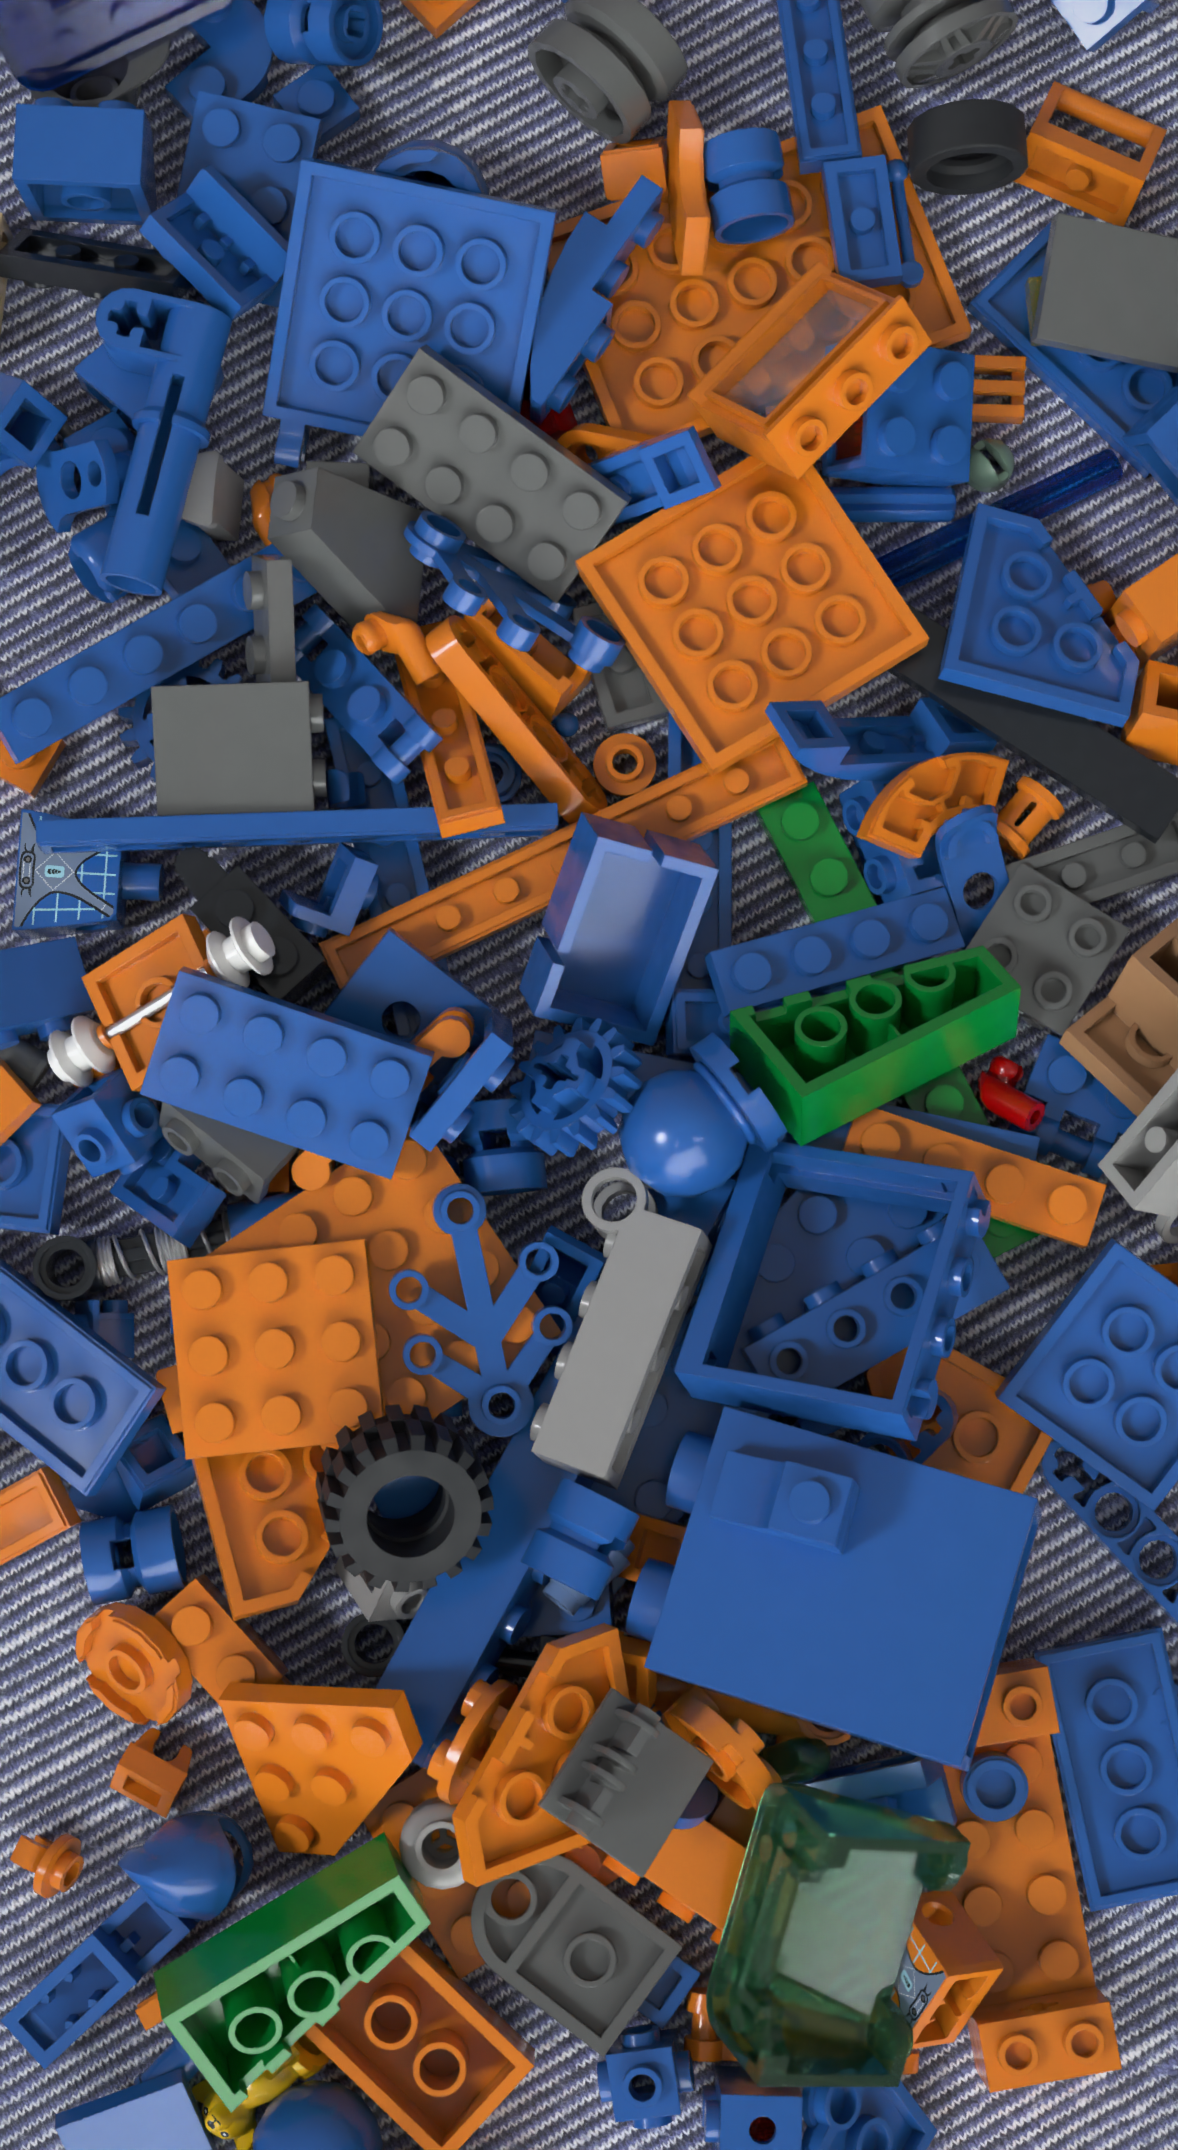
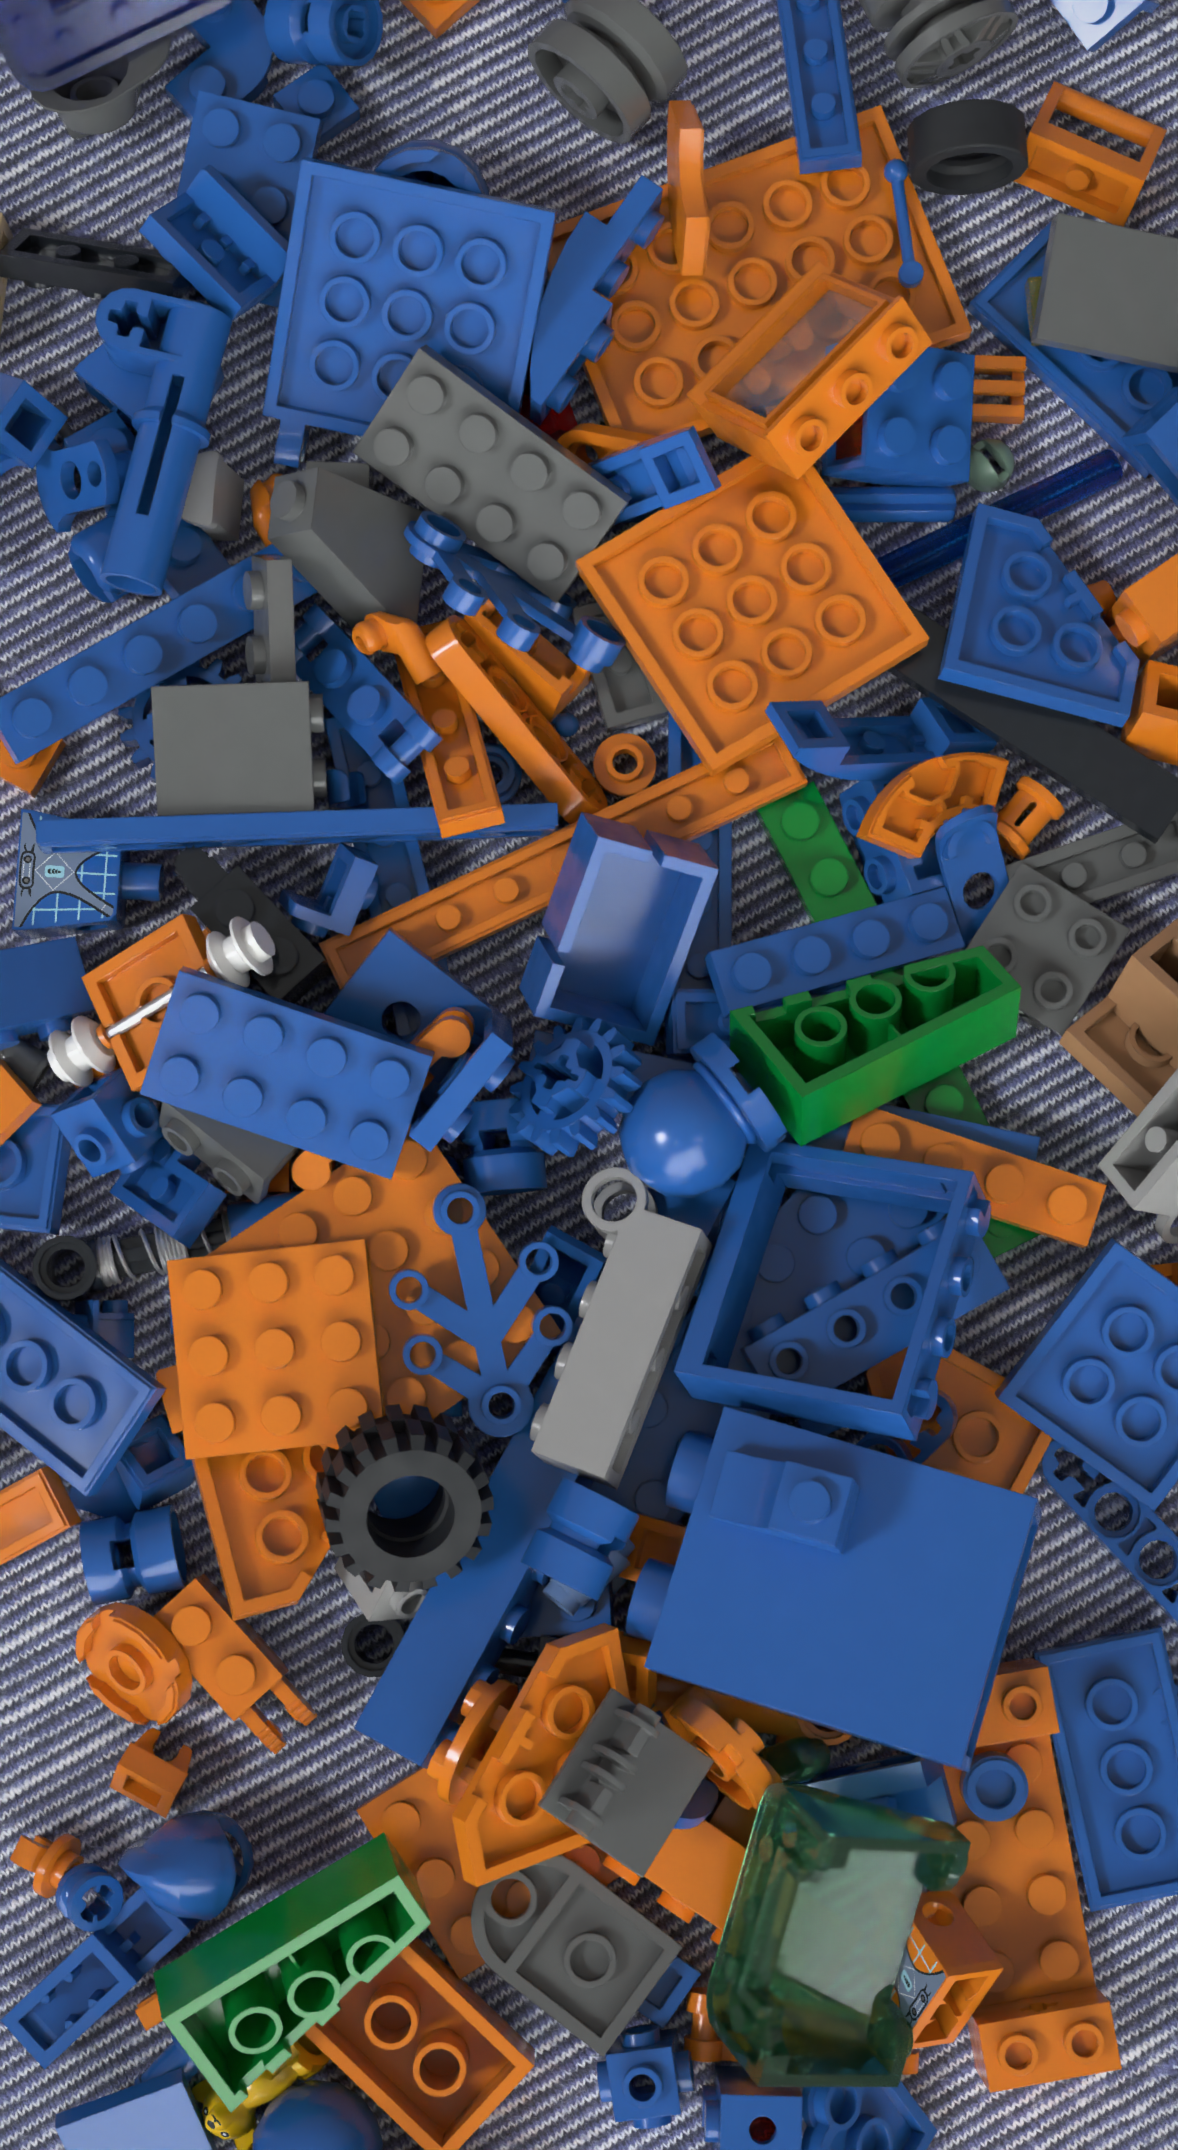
(76, 1884): none -> blue bush
(84, 162): blue slope -> none
(319, 1756): orange plate -> none
(421, 1855): light grey head -> none
(626, 163): orange slope -> none
(749, 197): blue wheel -> none
(862, 220): blue plate -> none
(1004, 1100): red arm -> none
(1071, 1089): blue plate -> none

